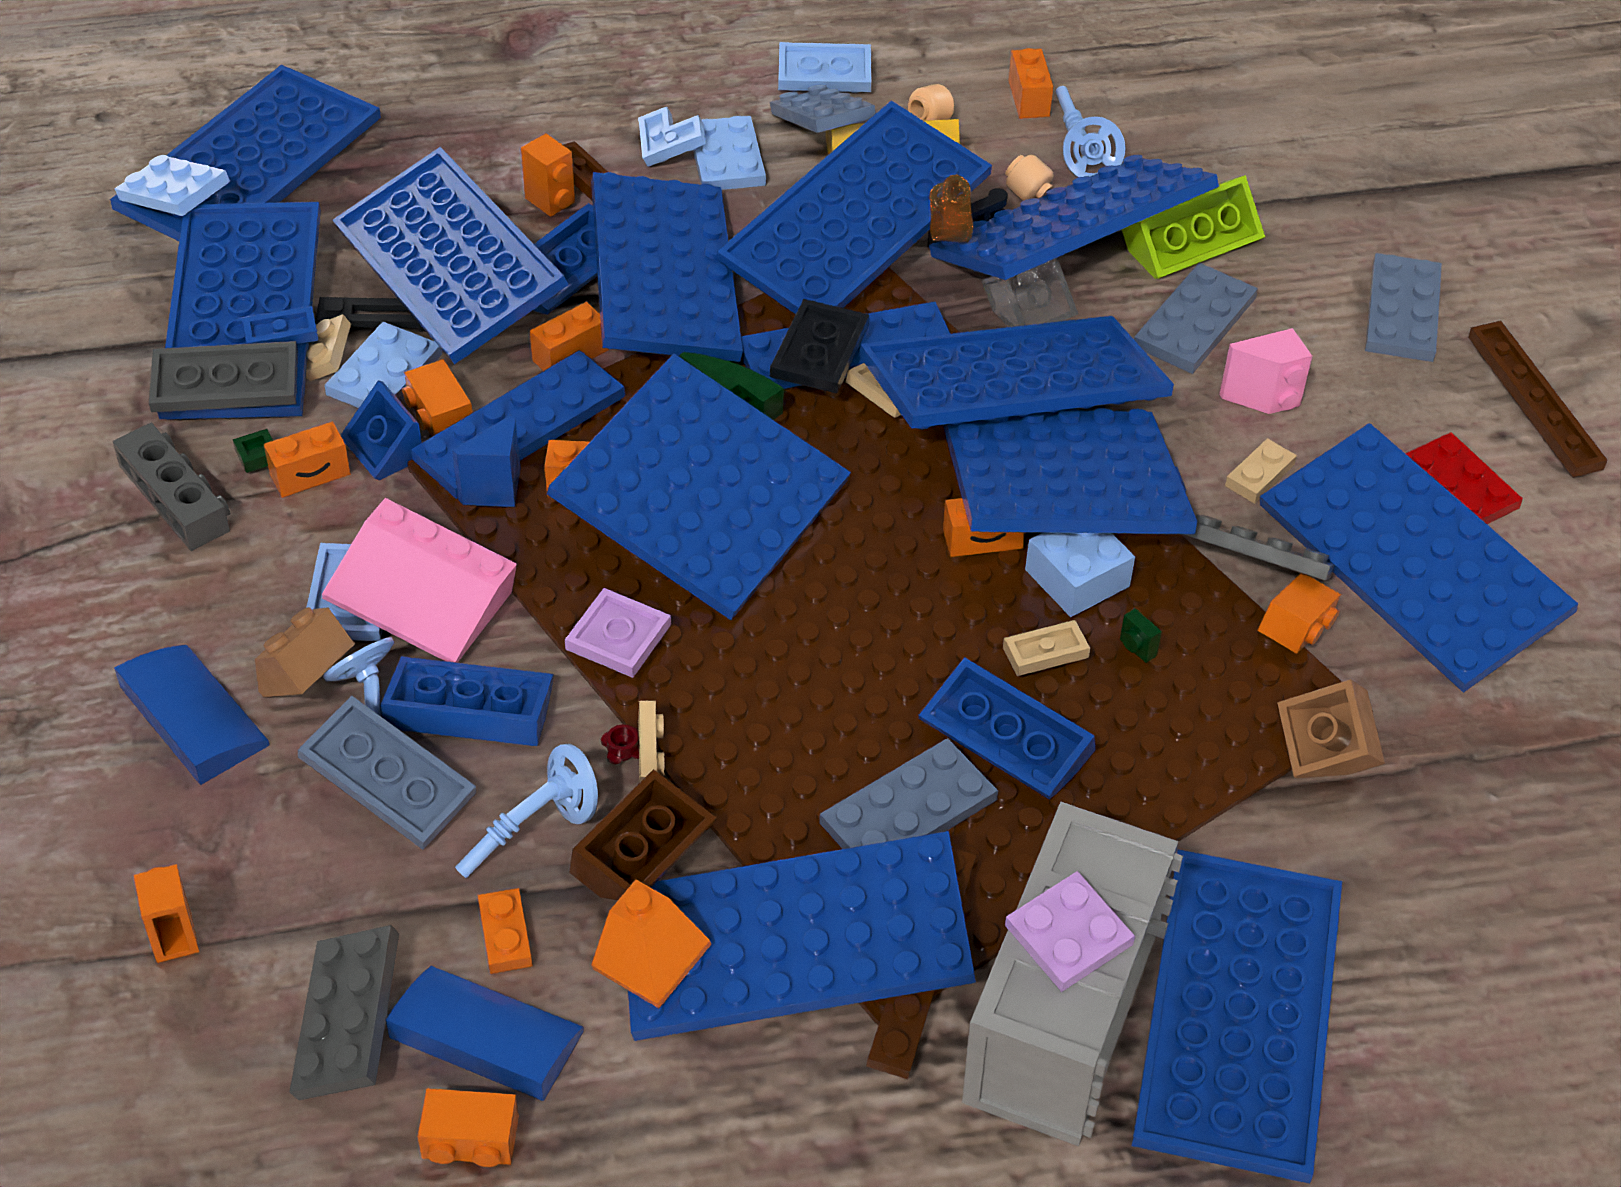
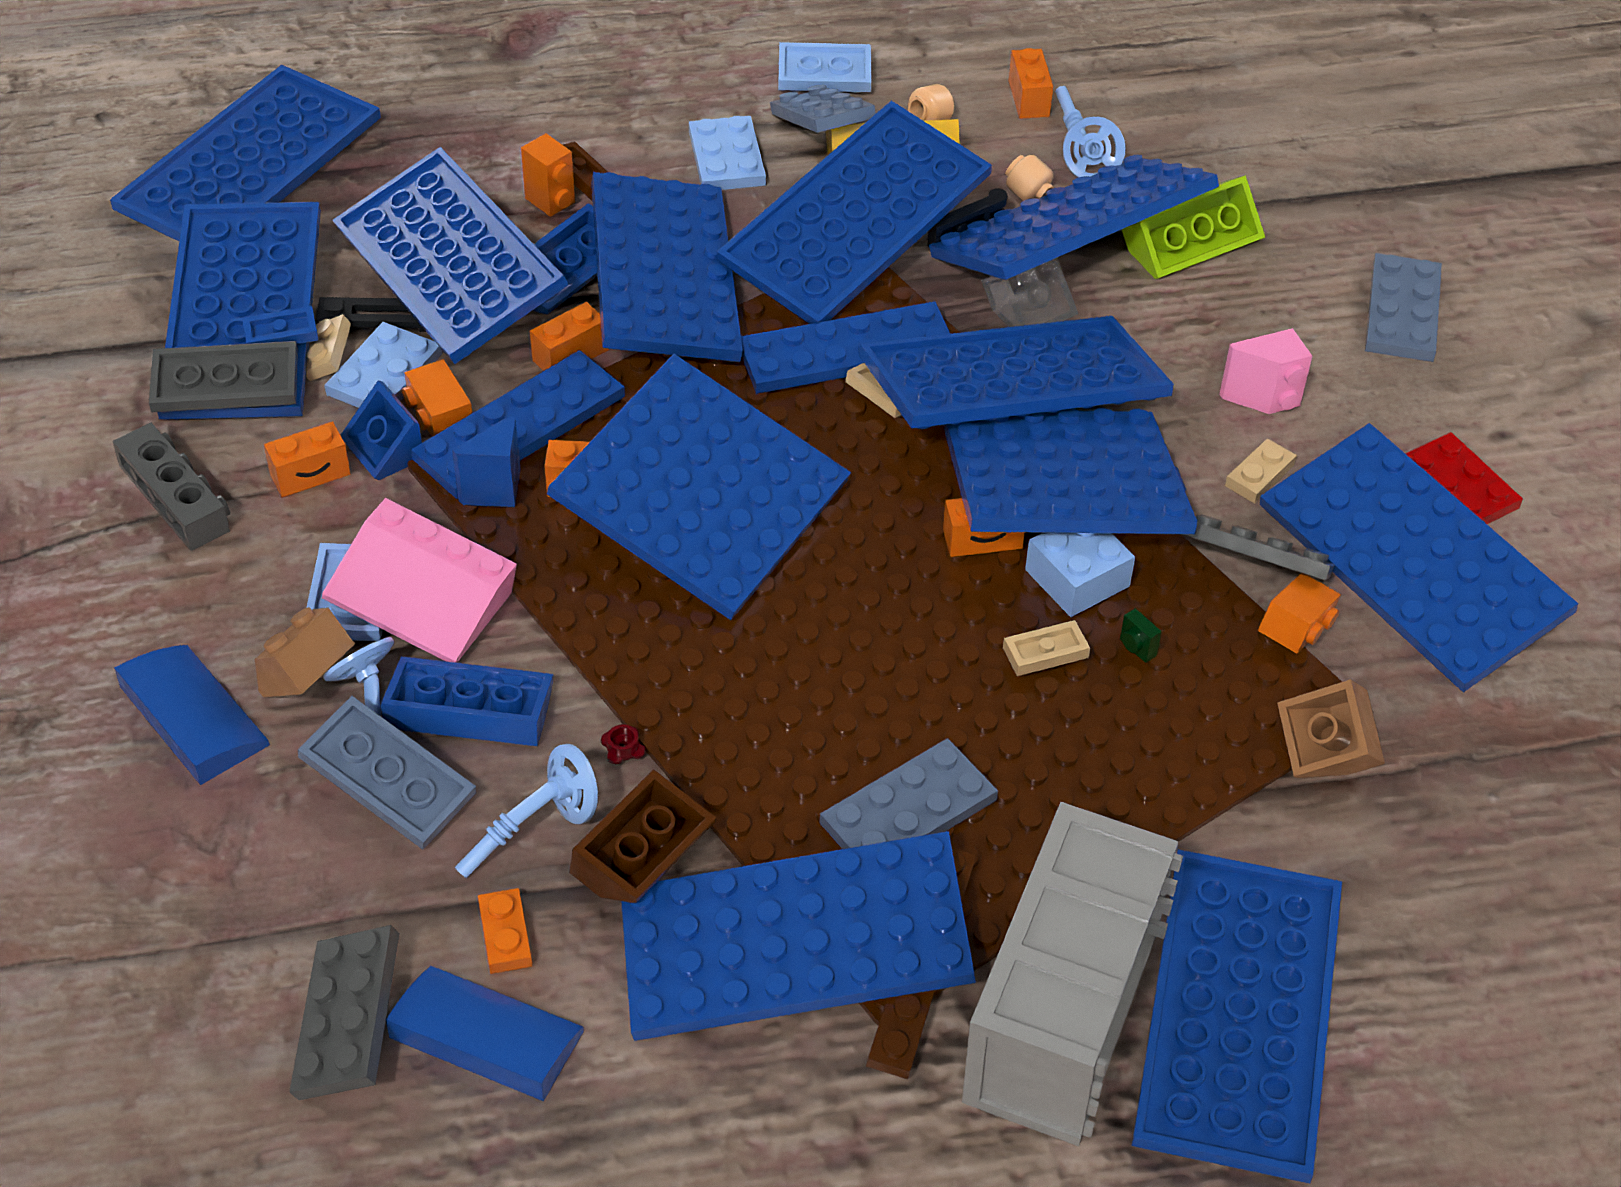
(166, 913): orange brick -> none
(172, 185): light blue plate -> none
(251, 450): dark green plate -> none
(468, 1127): orange brick -> none
(618, 632): lavender plate -> none
(648, 944): orange slope -> none
(649, 728): tan plate -> none
(664, 140): light blue plate -> none
(741, 381): dark green slope -> none
(819, 346): black plate -> none
(951, 212): clear orange piece -> none
(1009, 729): blue slope -> none
(1069, 931): lavender plate -> none
(1195, 317): sand blue plate -> none
(1537, 399): reddish brown plate -> none

